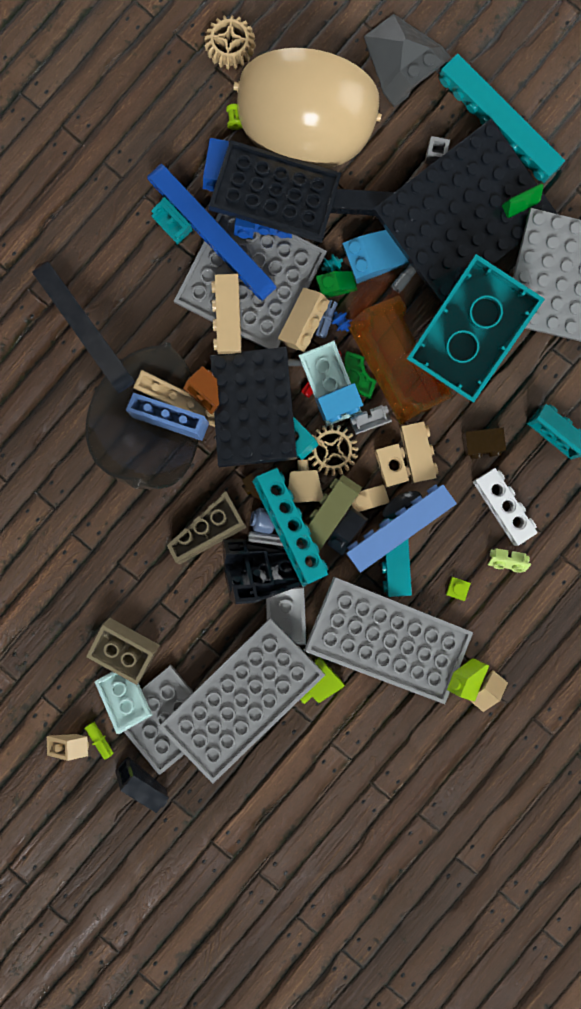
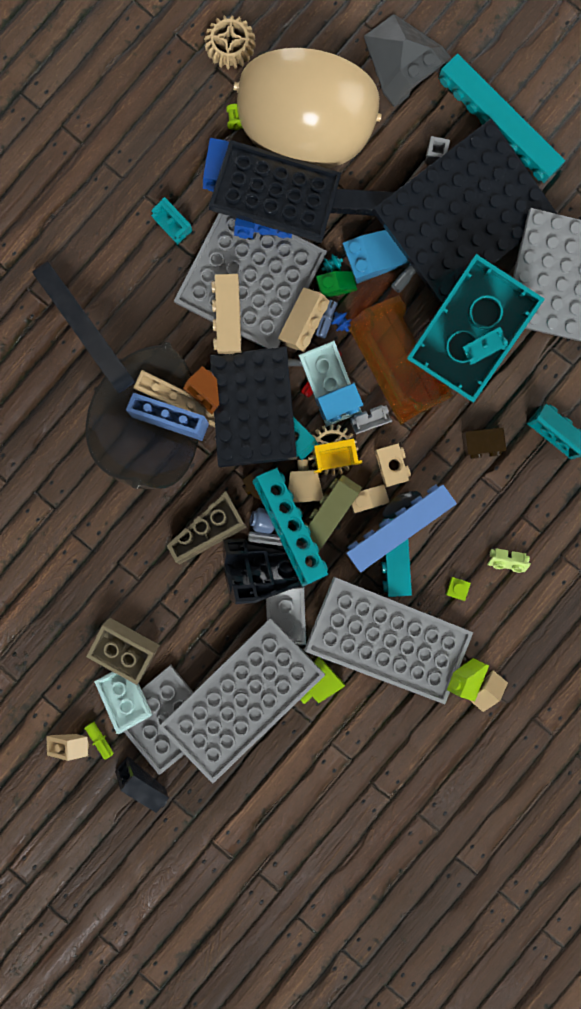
(211, 232): blue beam -> none
(335, 455): none -> yellow piece
(347, 531): black slope -> none
(357, 374): green tile -> none
(418, 452): tan brick -> none
(485, 345): none -> teal hinge
(505, 518): white brick -> none
(523, 201): green slope -> none

